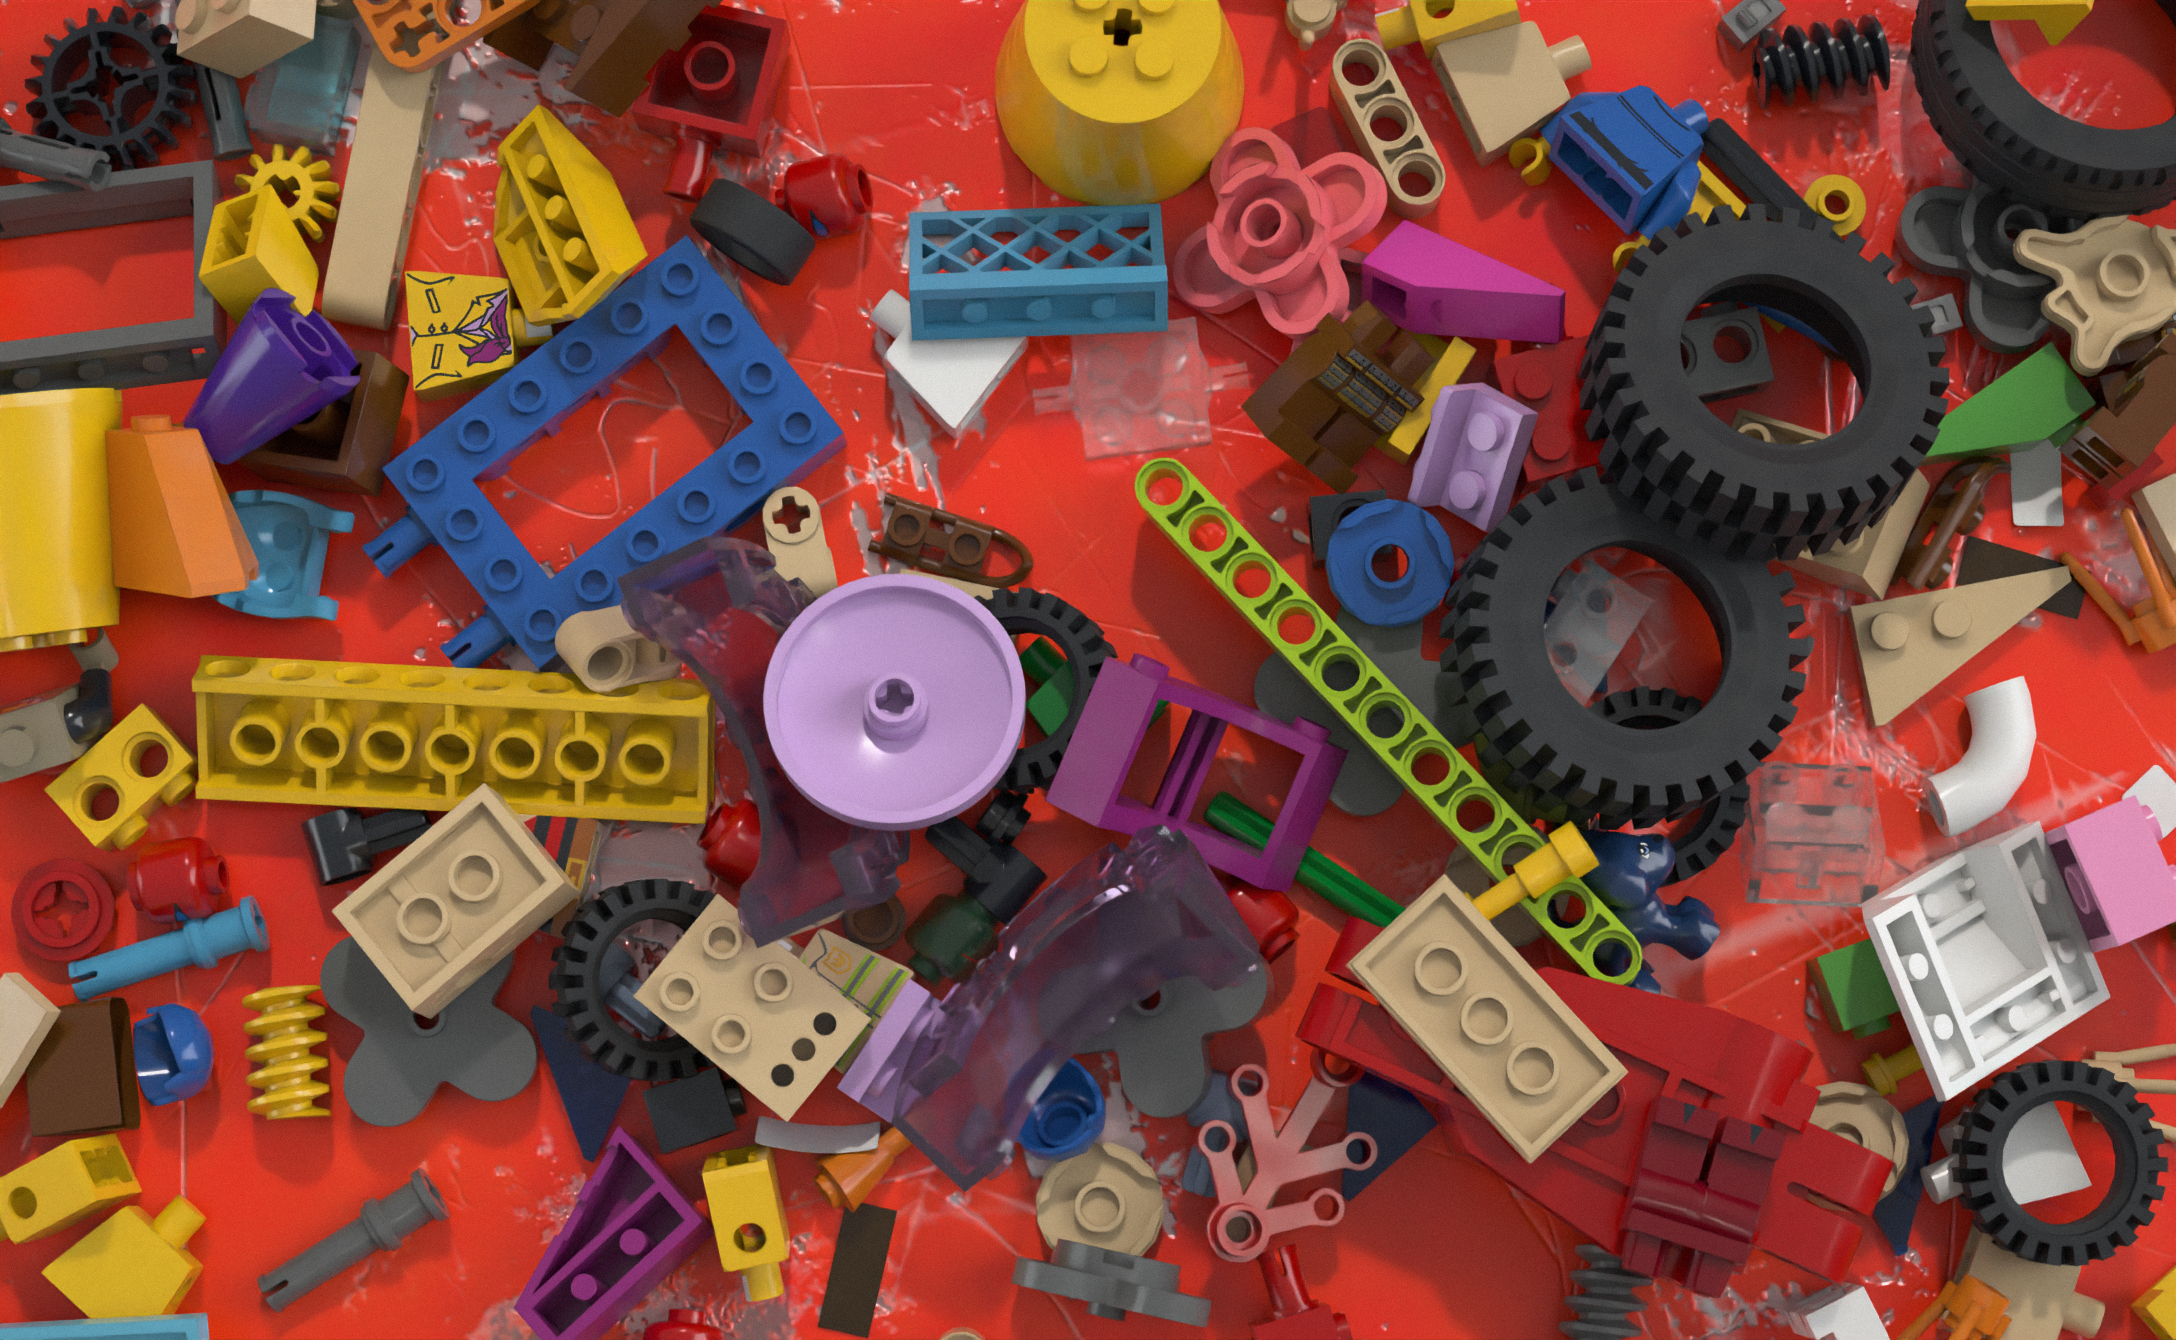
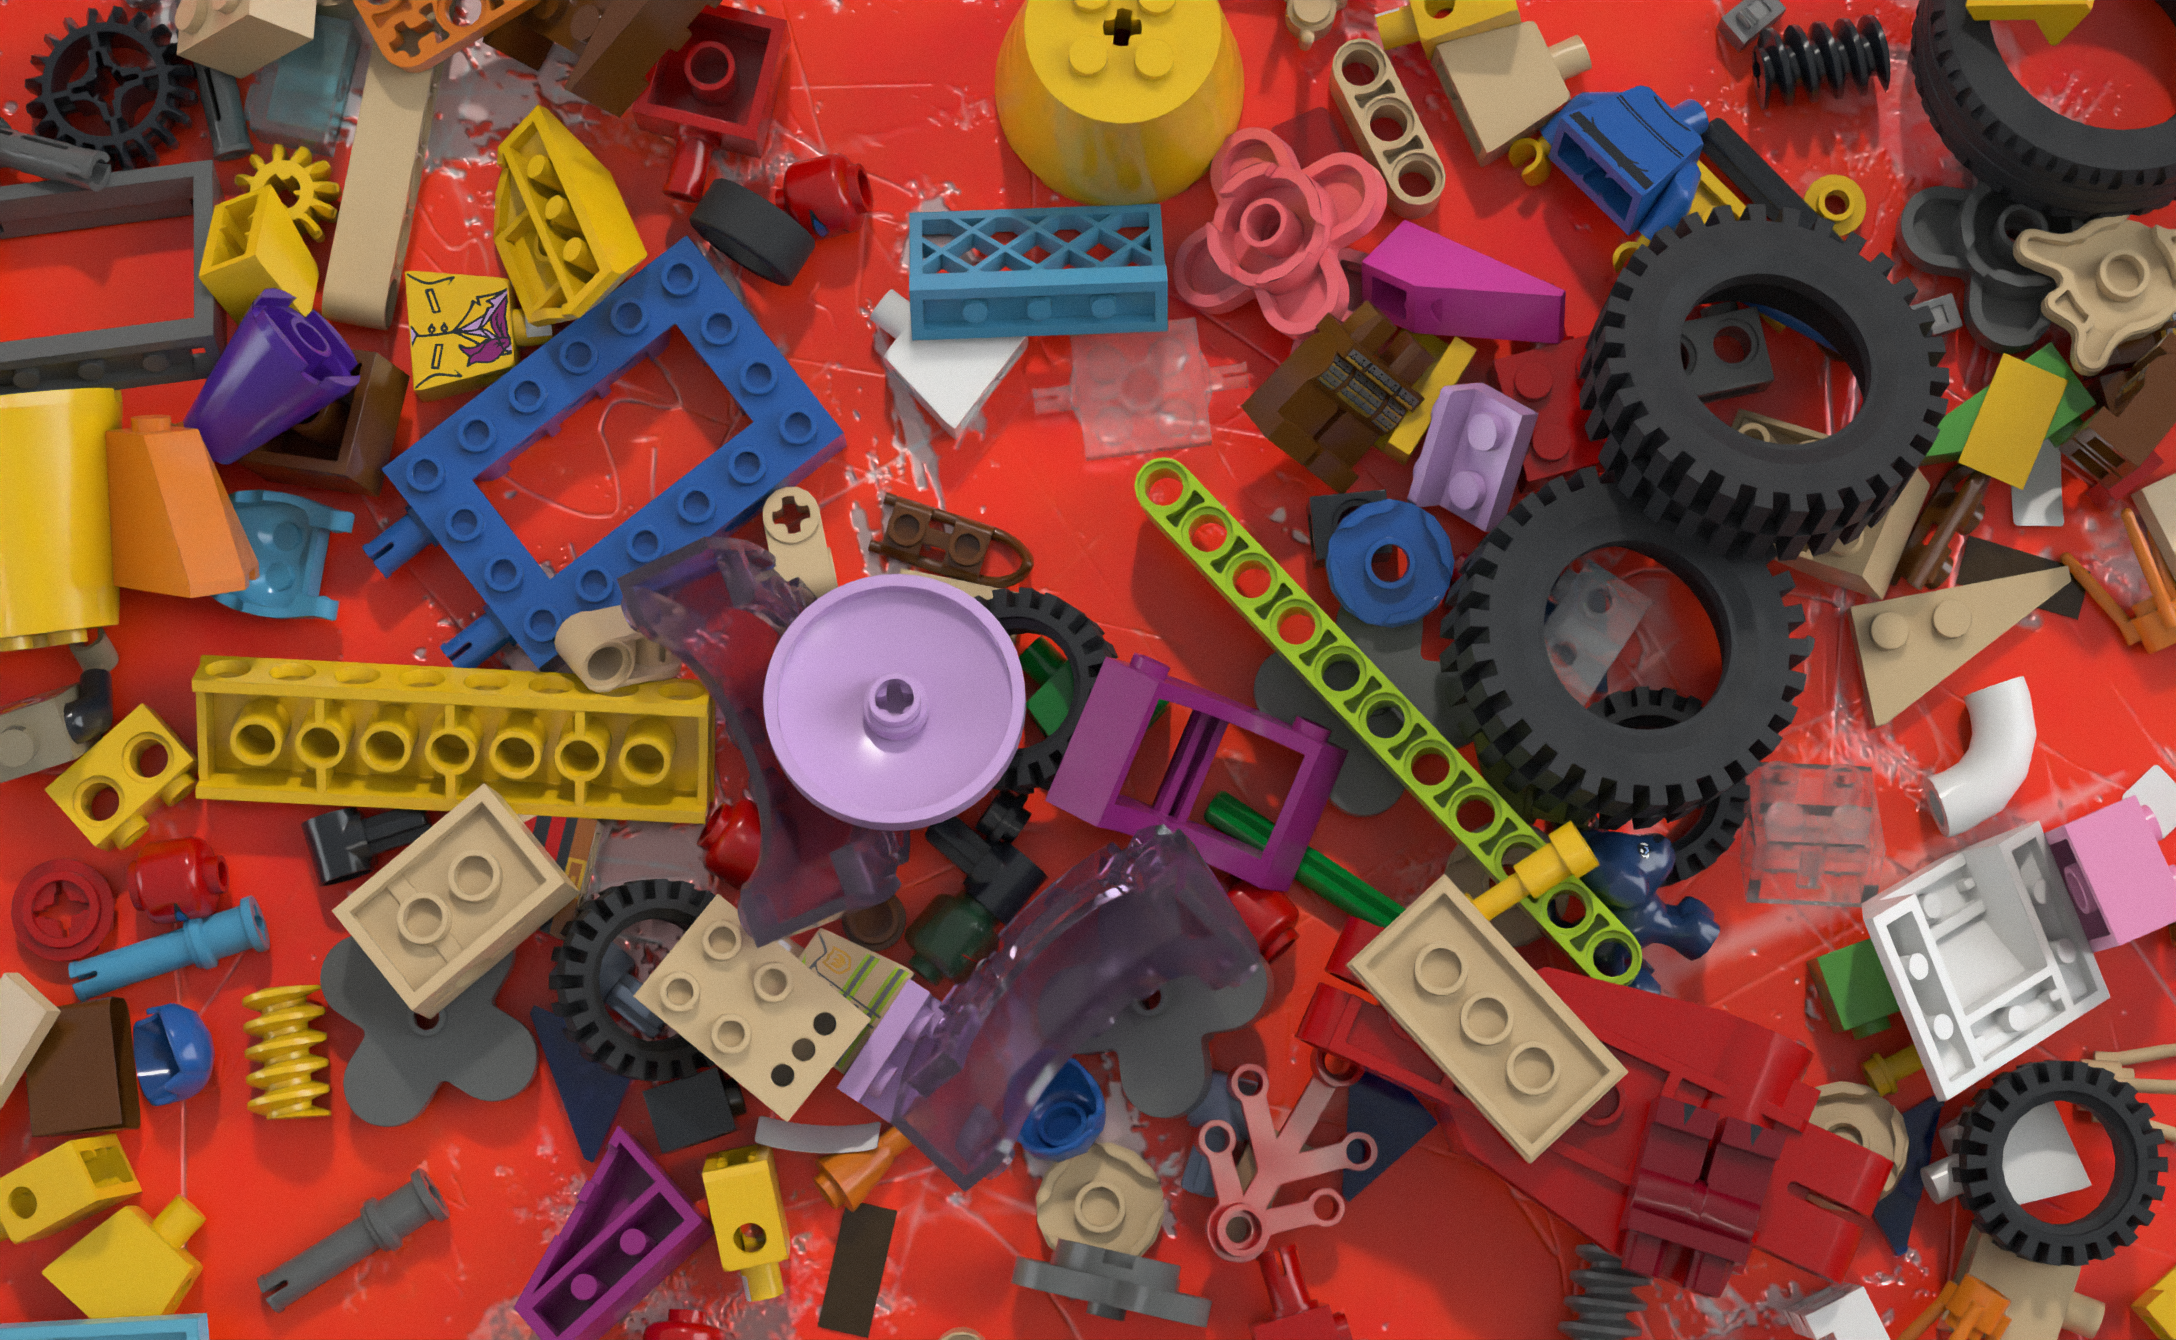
(2013, 421): none -> yellow sticker

